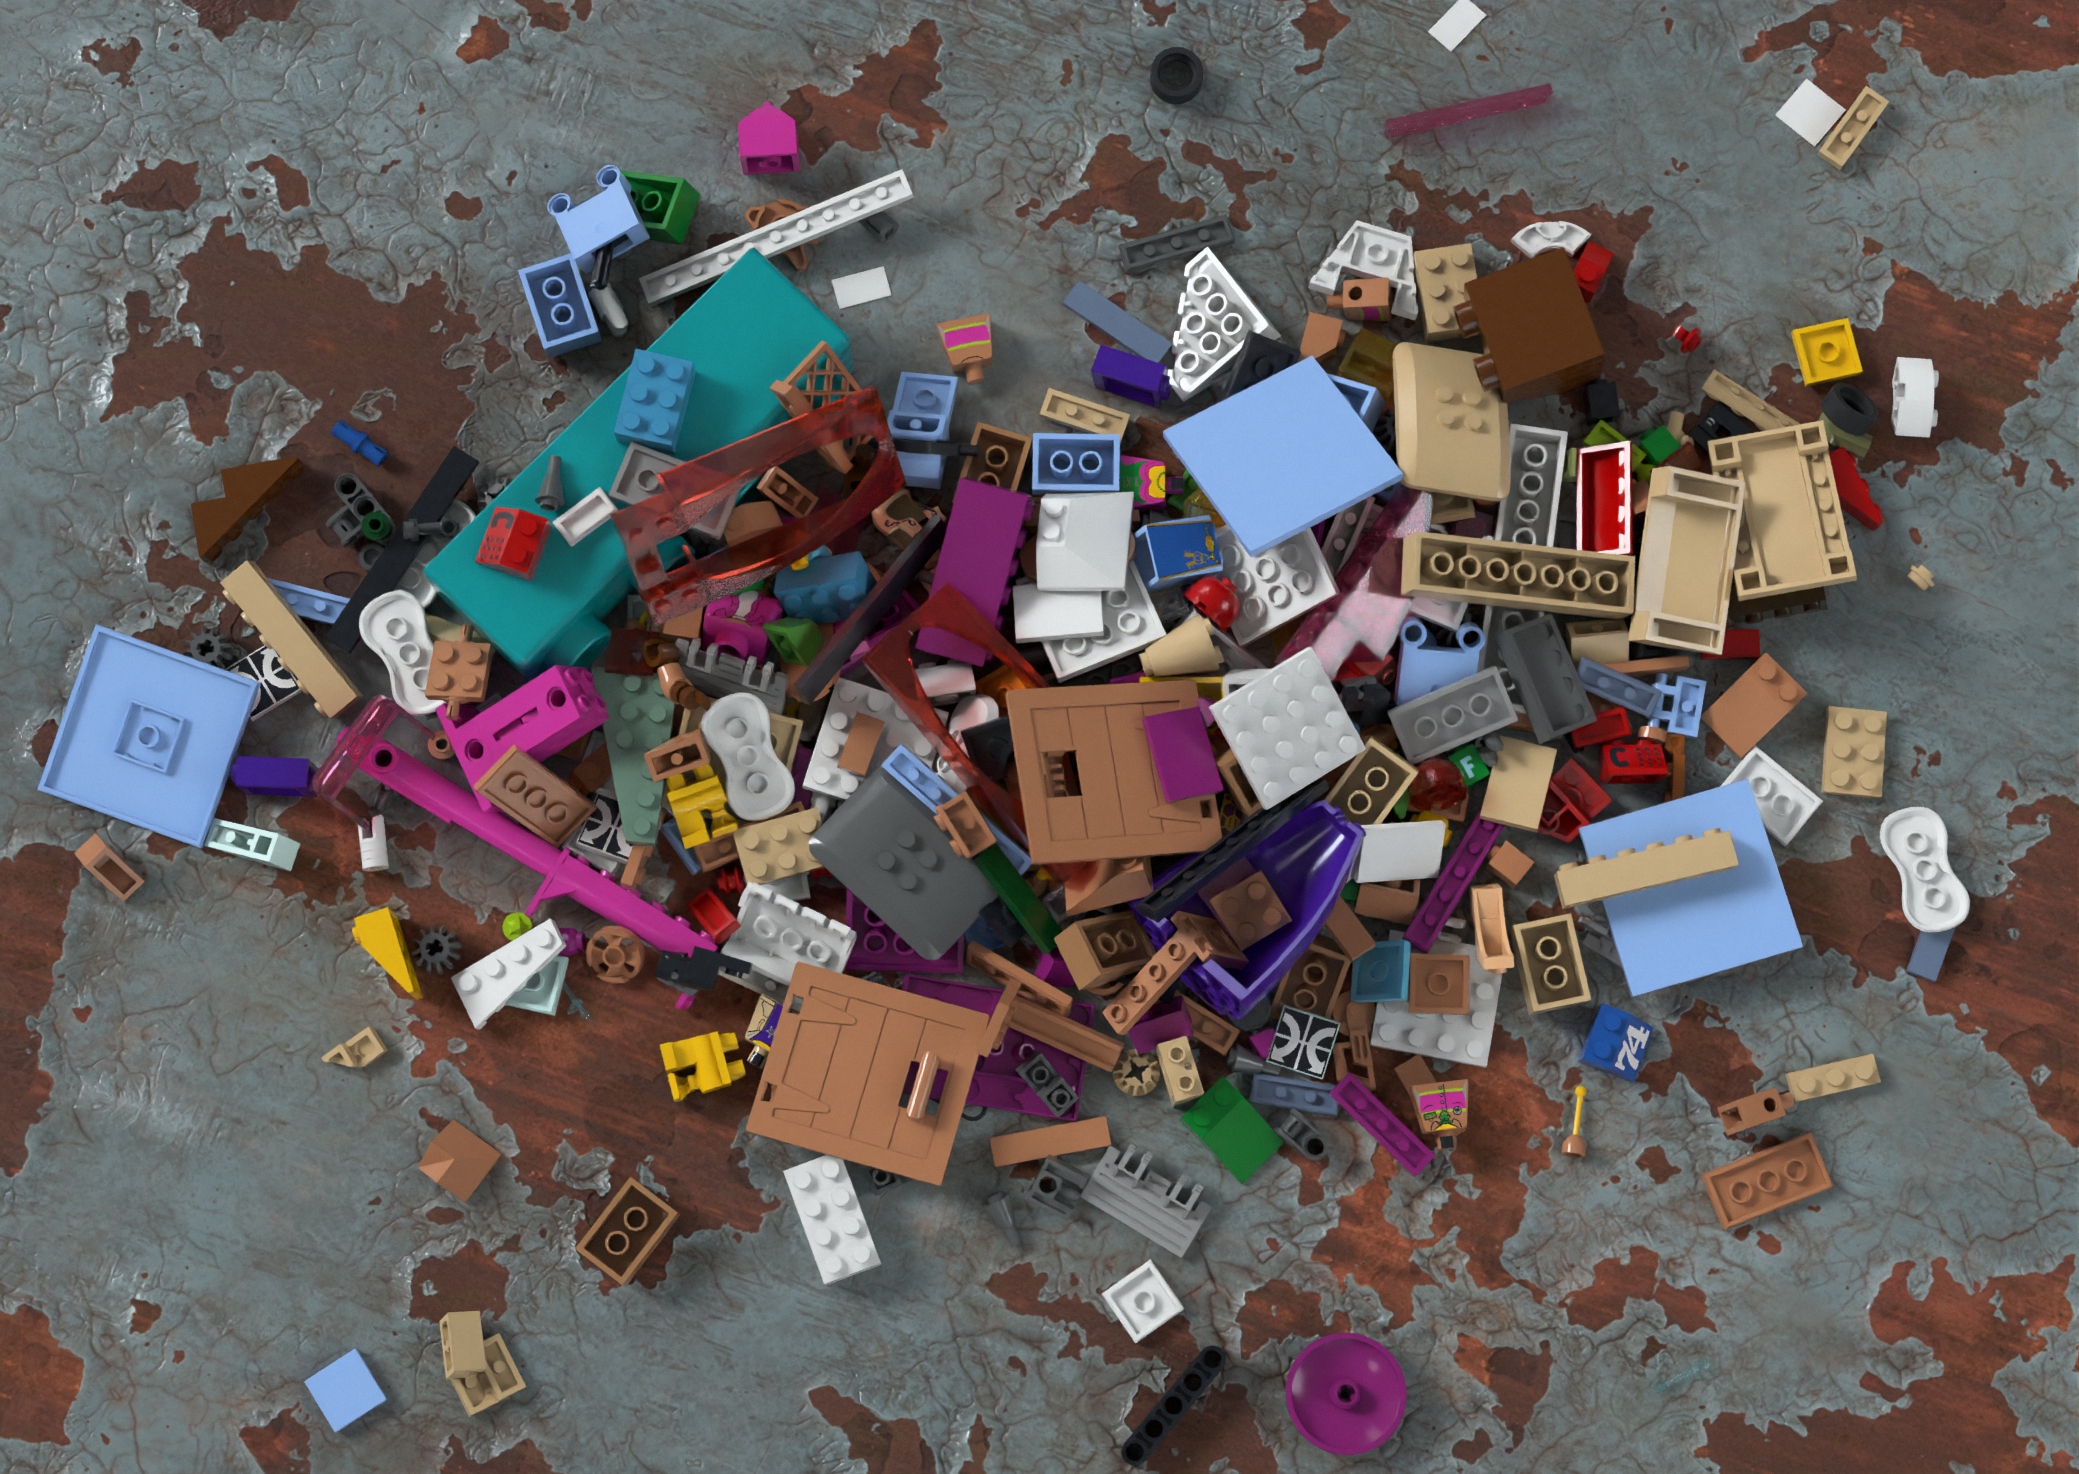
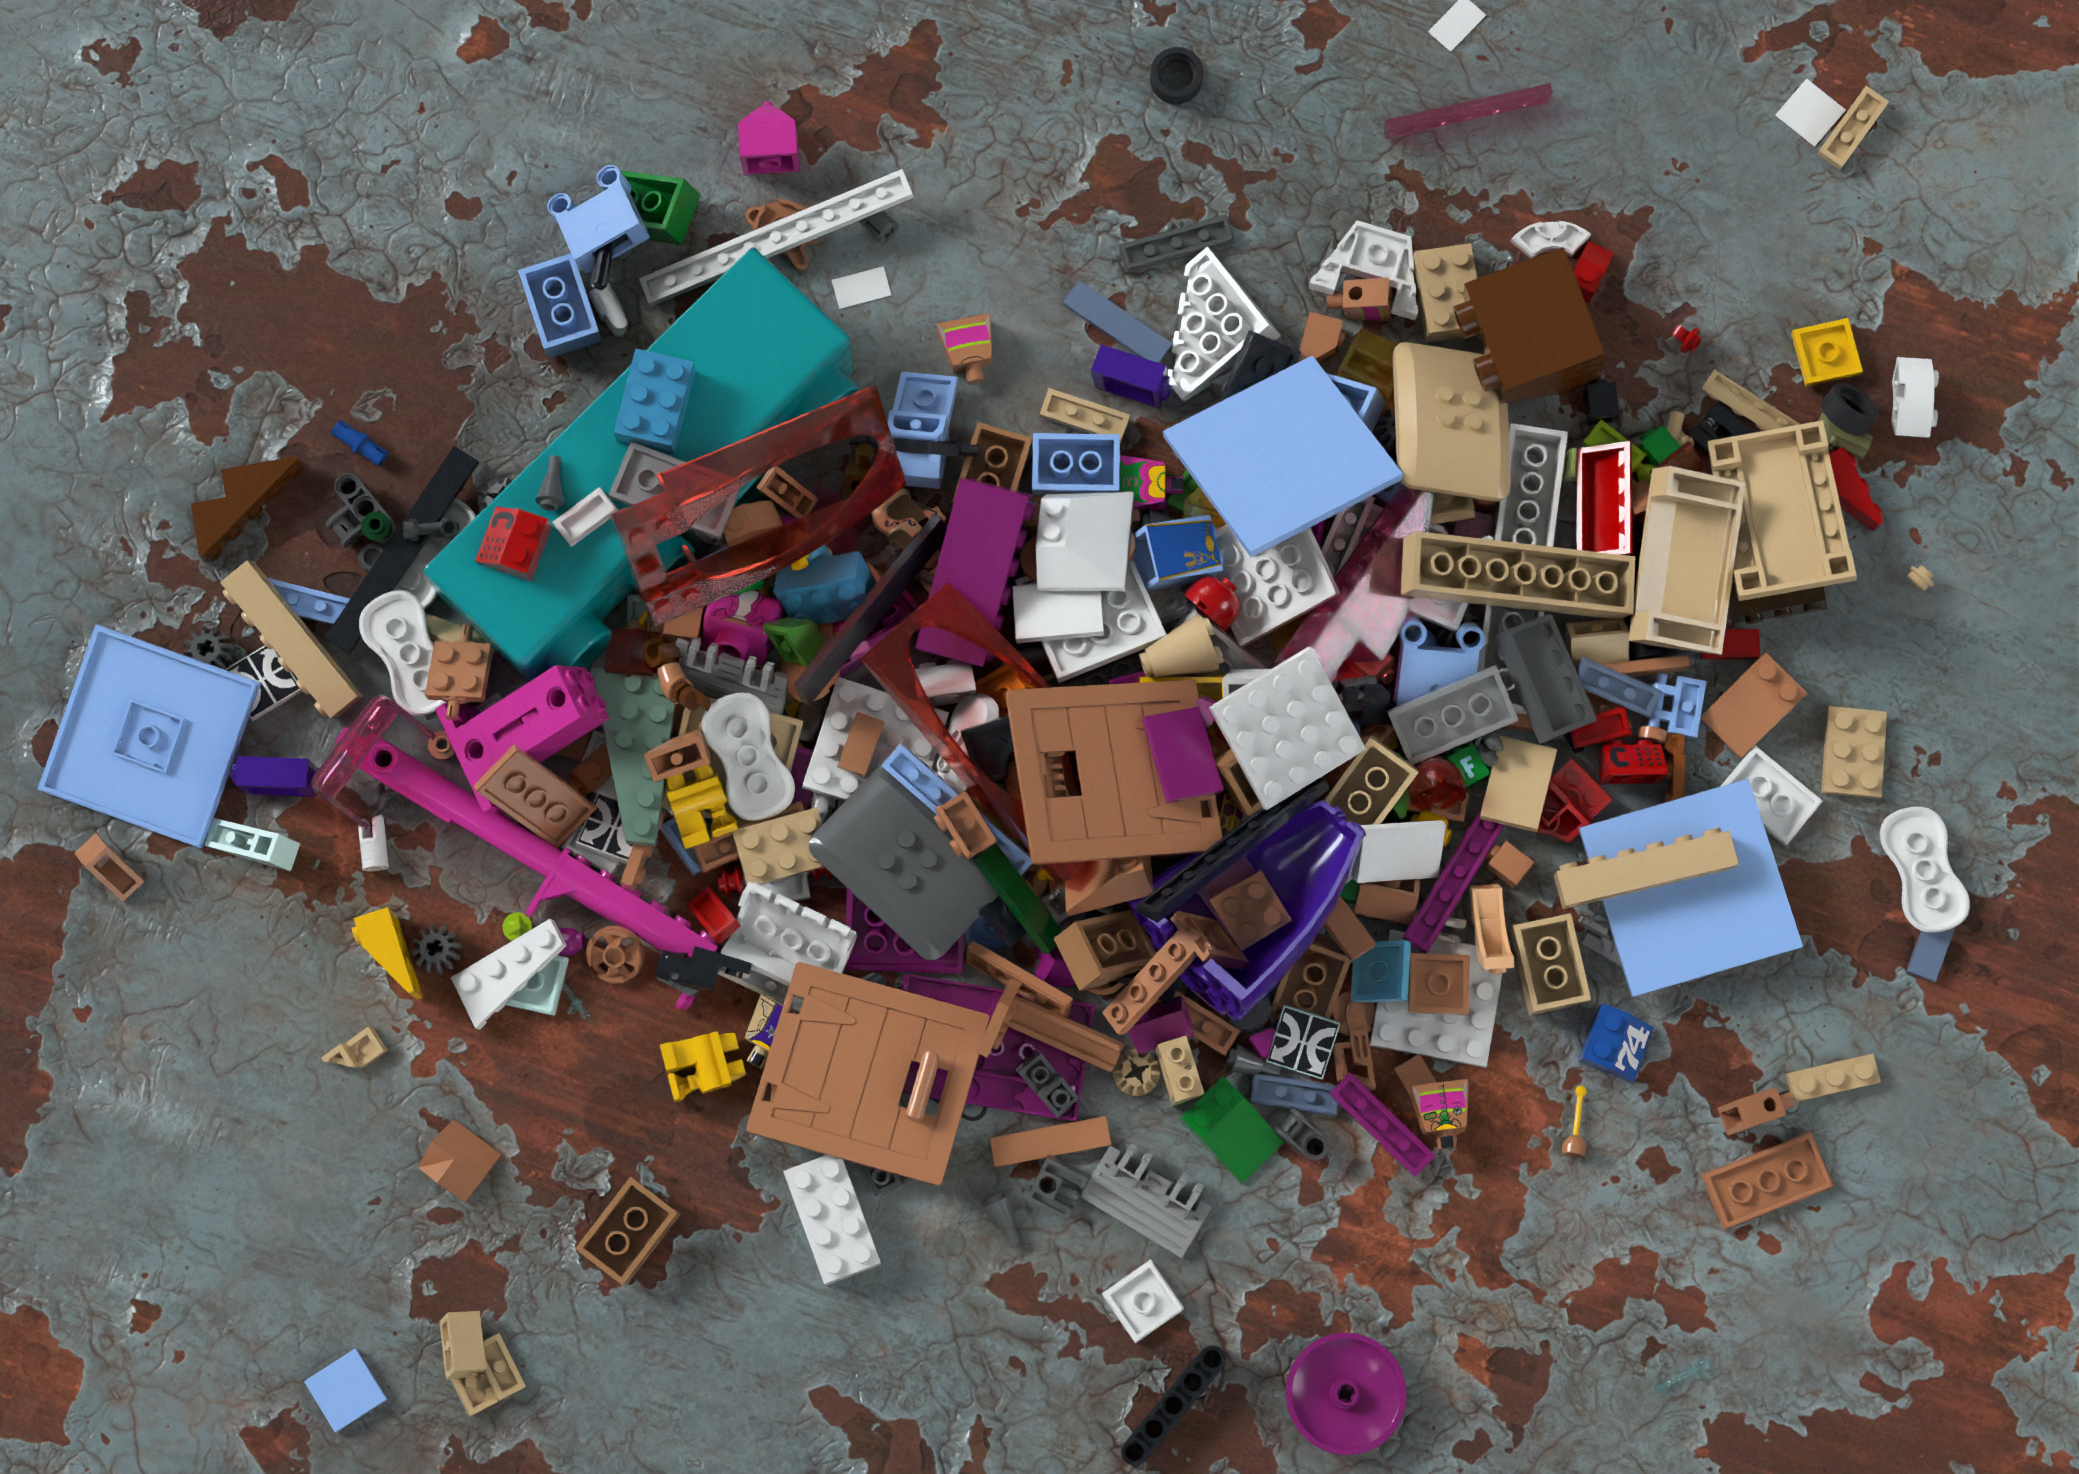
(797, 404): nougat fence -> none

